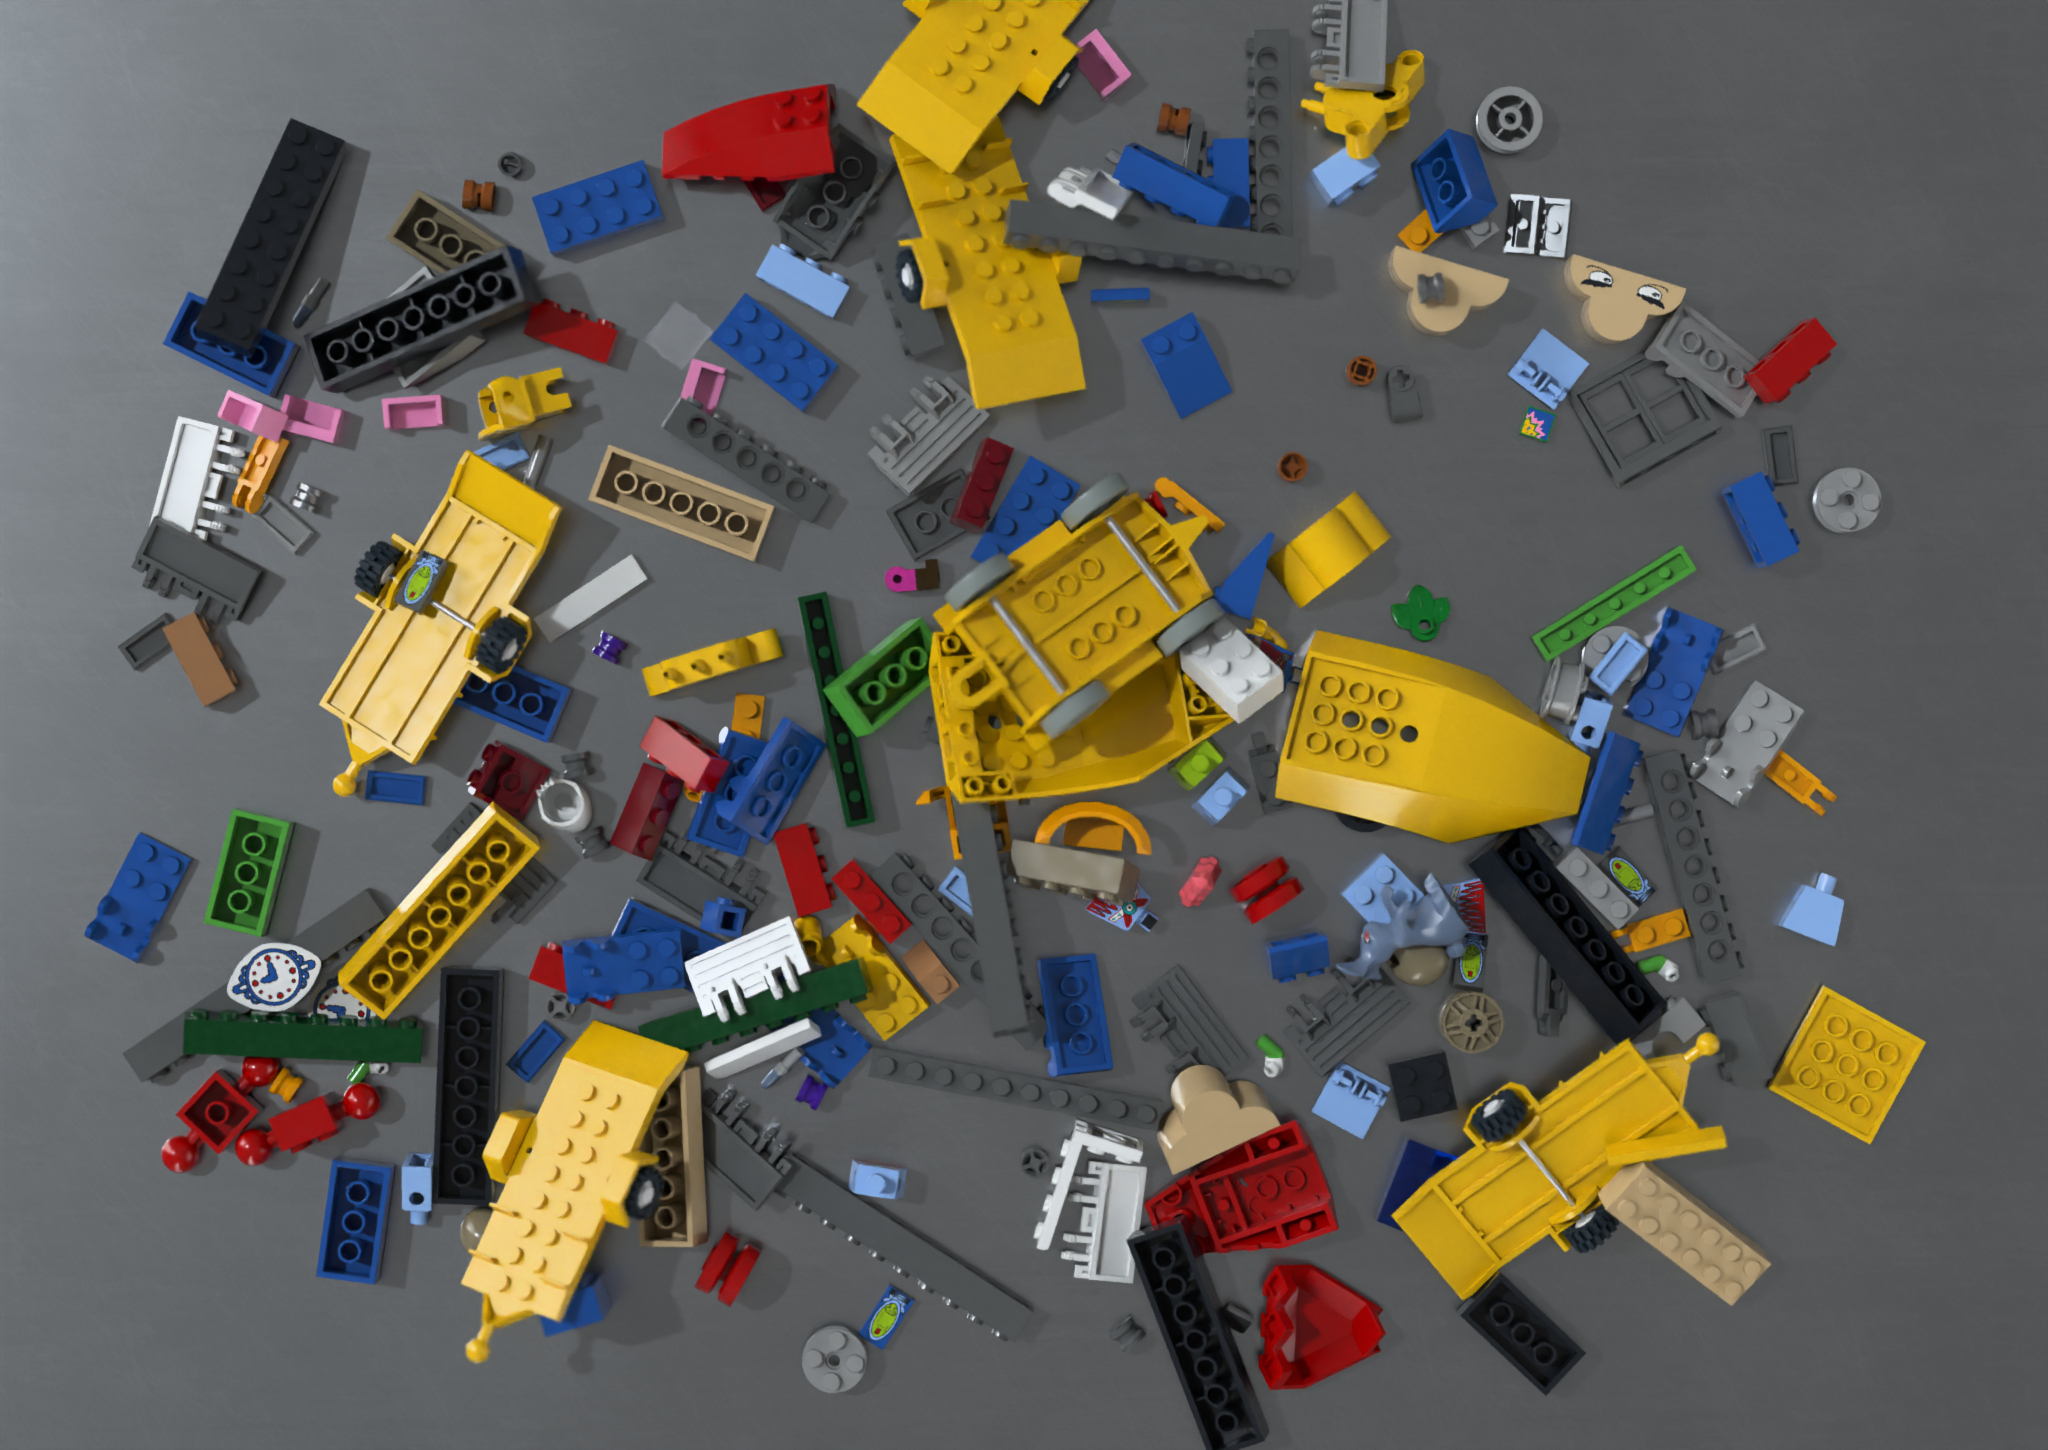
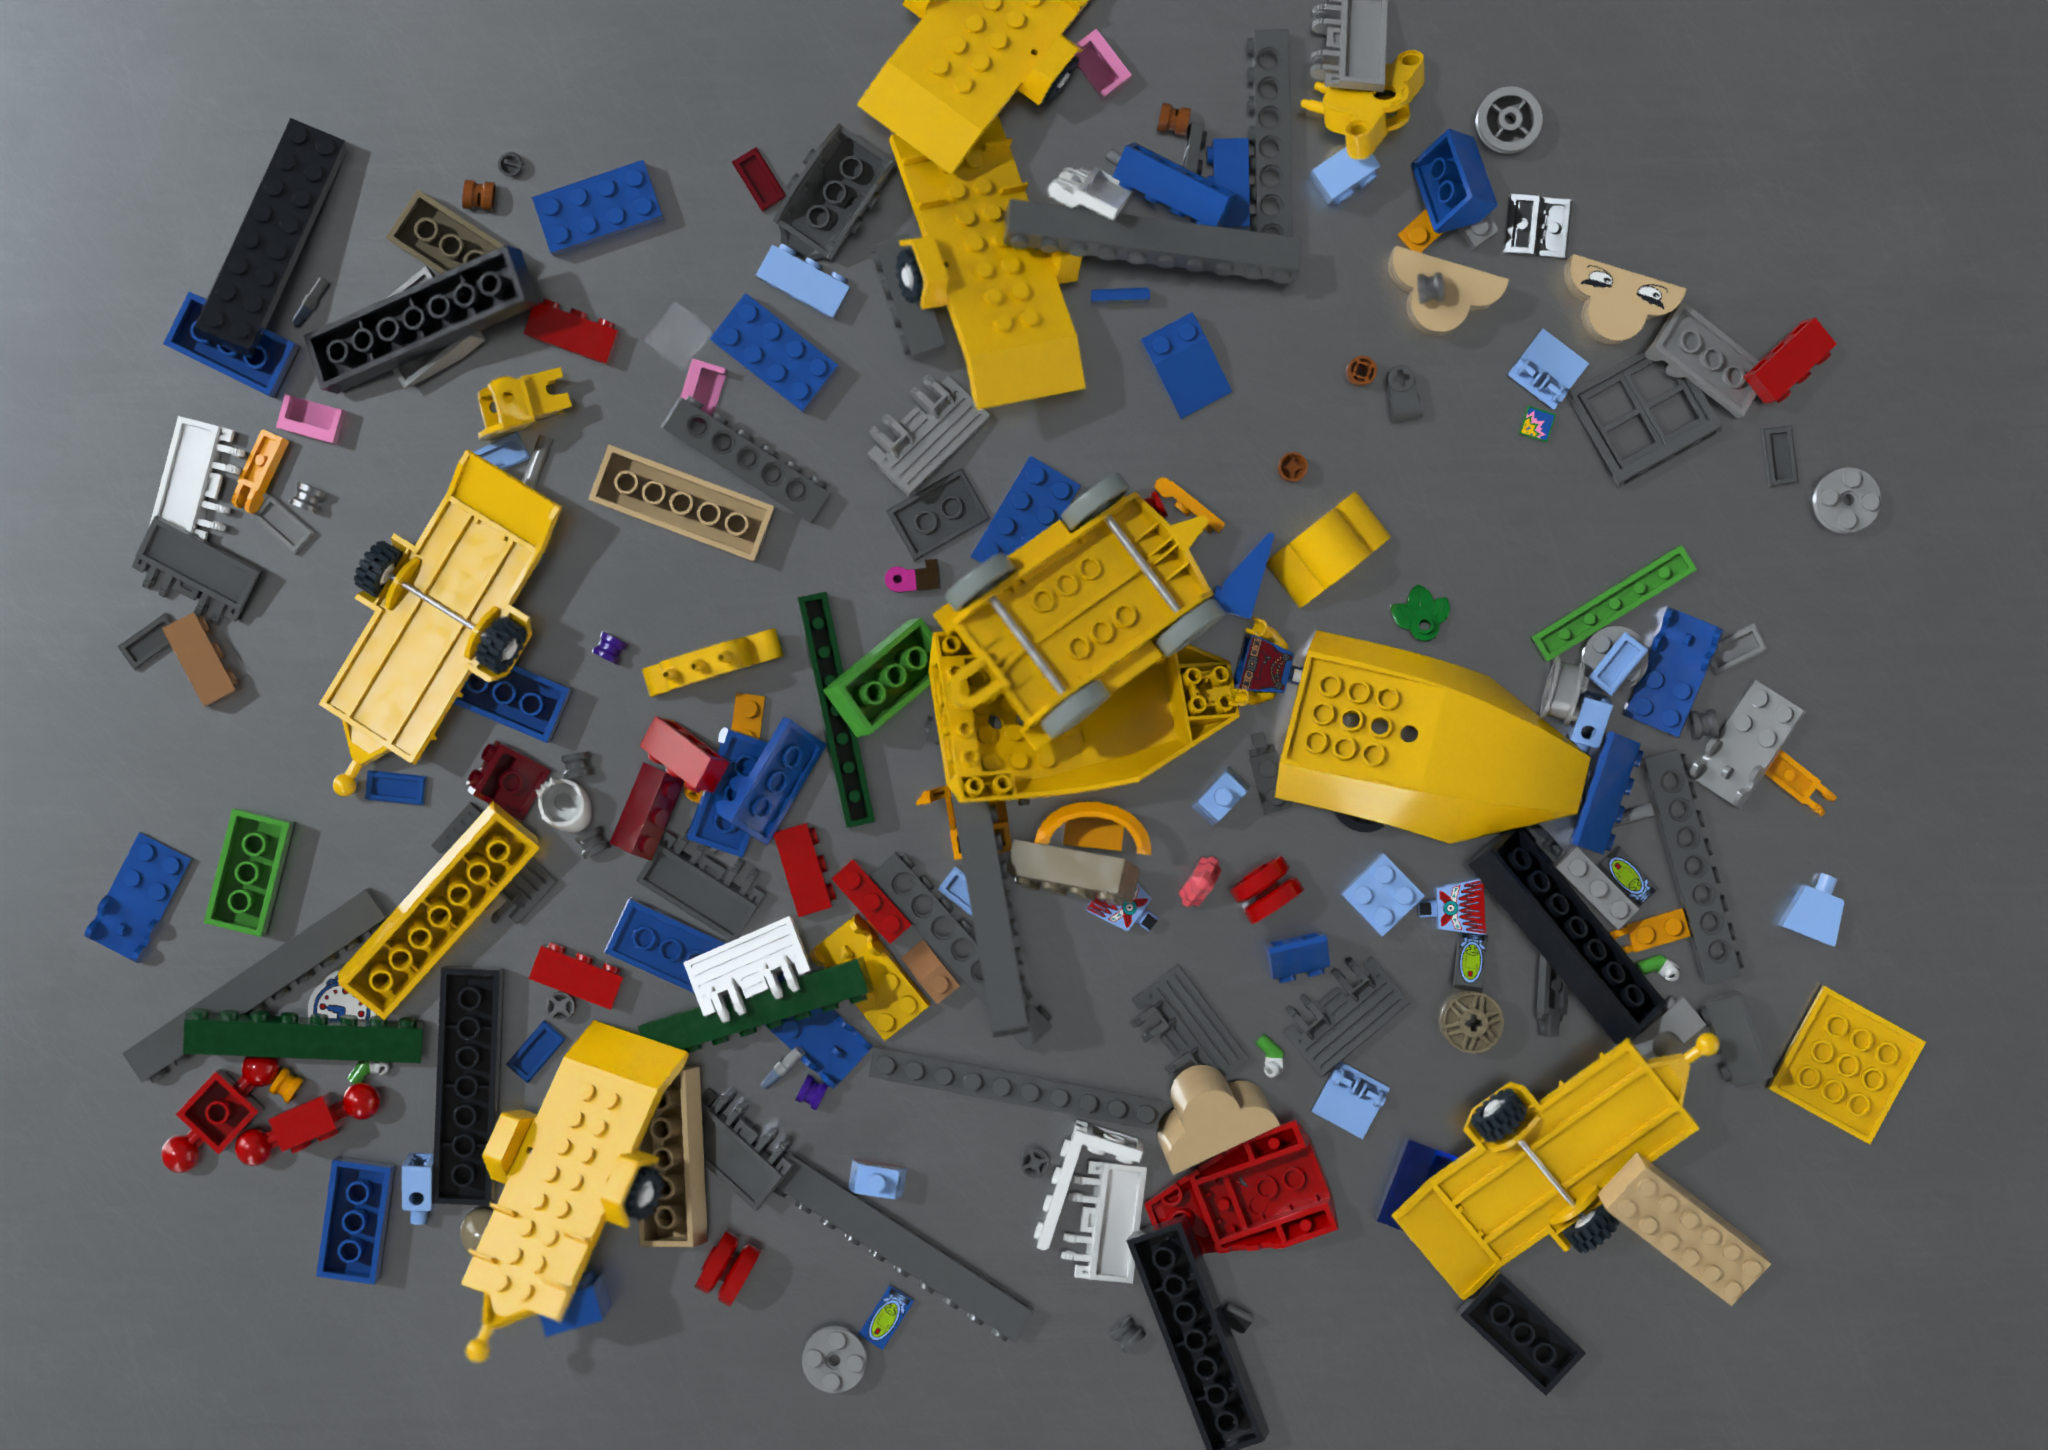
(252, 416): bright pink panel -> none
(273, 977): sticker -> none
(414, 412): bright pink panel -> none
(421, 582): tile -> none
(590, 598): white tile -> none
(622, 964): blue hinge -> none
(723, 917): blue brick -> none
(762, 136): red wedge -> none
(762, 1049): white tile -> none
(810, 934): yellow brick -> none
(981, 485): dark red brick -> none
(1074, 1016): blue hinge -> none
(1197, 763): lime torso -> none
(1231, 670): white brick -> none
(1313, 1327): red panel -> none
(1419, 964): dark tan helmet -> none
(1421, 1085): black brick -> none
(1428, 922): sand blue animal -> none
(1665, 1146): yellow tile -> none
(1761, 519): blue brick -> none

